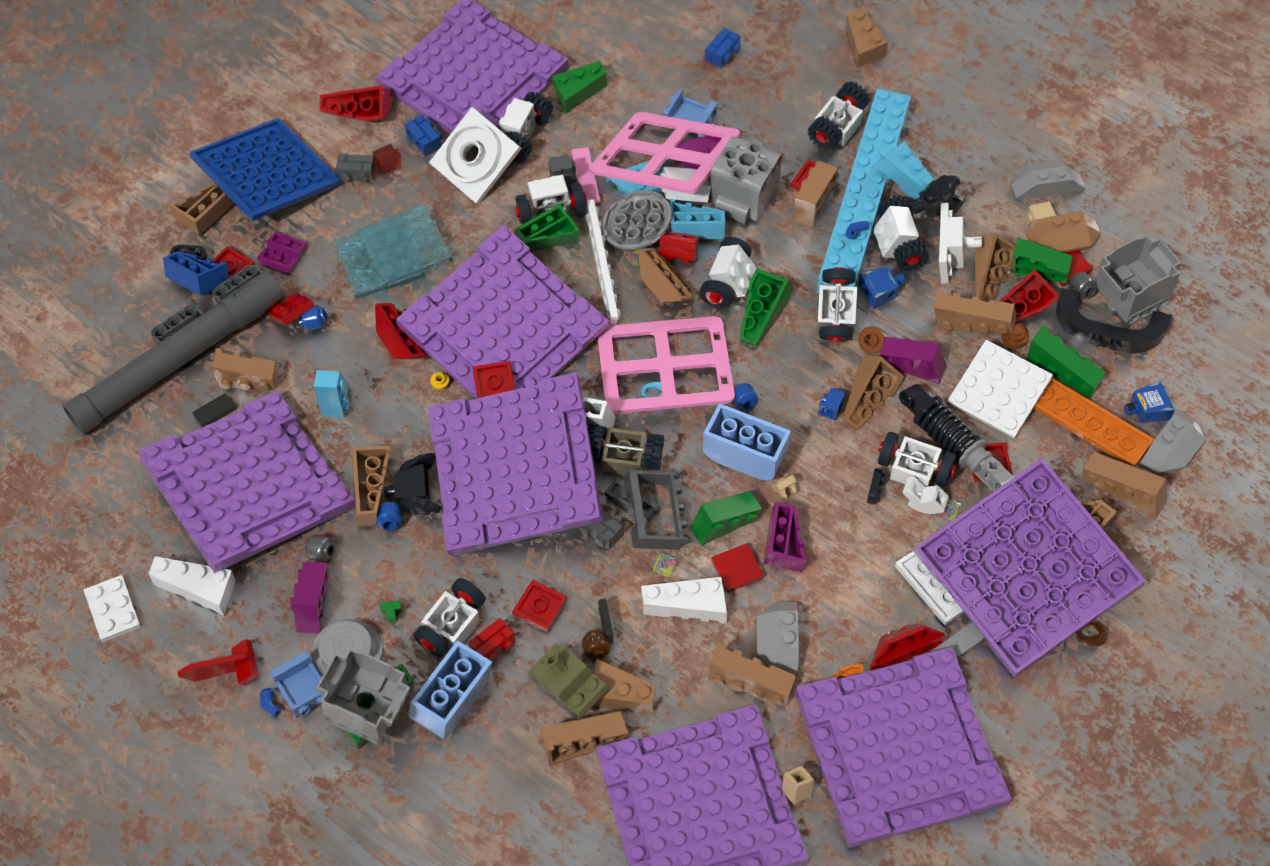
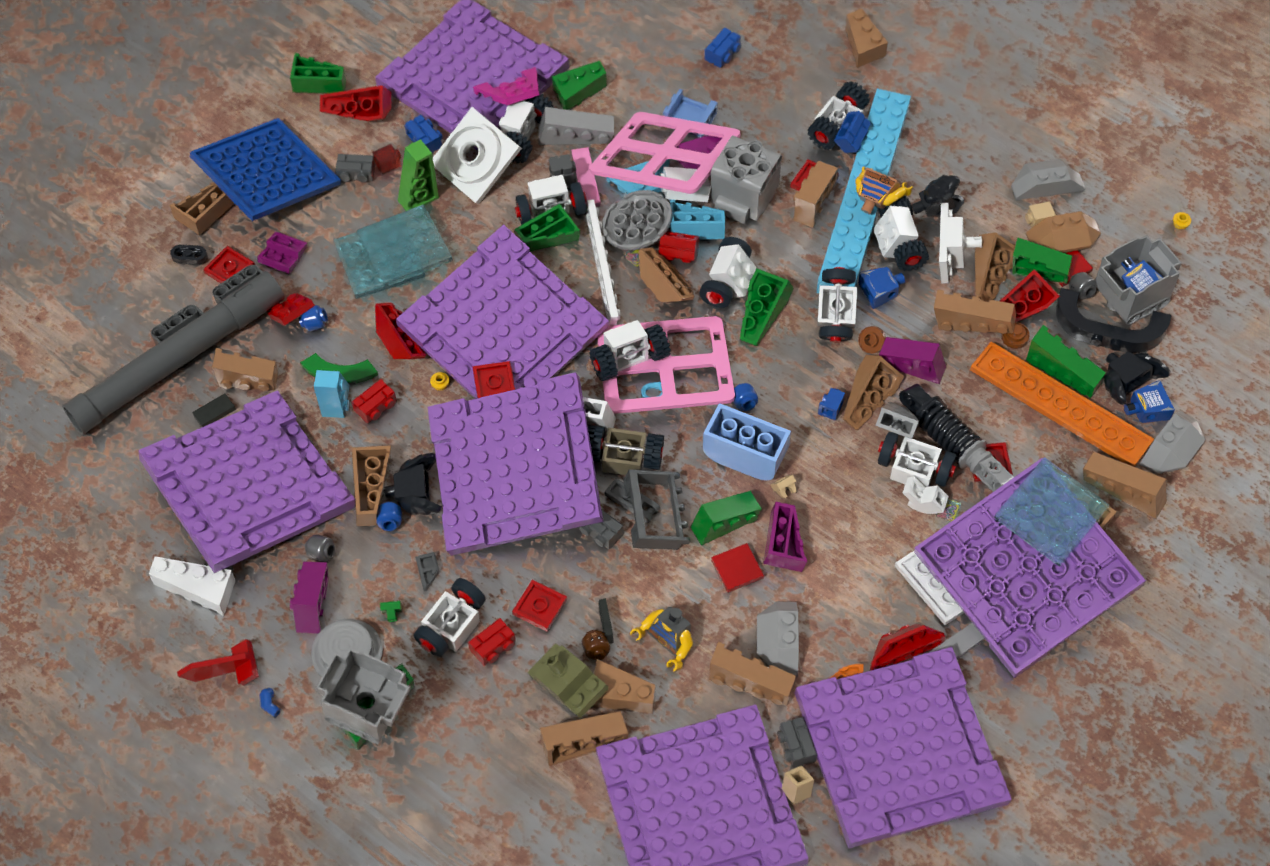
(112, 608): white plate -> none
(194, 273): blue wedge -> none
(298, 684): medium blue panel -> none
(316, 77): none -> green wedge
(352, 373): none -> green tile
(374, 401): none -> red brick
(418, 177): none -> bright green wedge
(427, 568): none -> dark grey tile
(450, 690): light blue brick -> none
(509, 93): none -> dark pink wing
(574, 127): none -> light grey wedge
(628, 347): none -> brick
(664, 564): clear light blue tile -> none
(670, 631): none -> torso
(686, 599): white wedge -> none
(797, 742): none -> dark grey brick
(852, 132): none -> blue brick
(854, 228): blue arm -> none
(877, 479): black plate -> none
(878, 189): none -> torso
(897, 420): none -> light grey slope
(905, 169): medium azure wedge -> none
(1000, 389): white plate -> none
(1051, 511): none -> clear light blue plate
(1099, 640): reddish brown piece -> none
(1131, 372): none -> black torso
(1138, 275): none -> blue torso
(1181, 220): none -> yellow plate

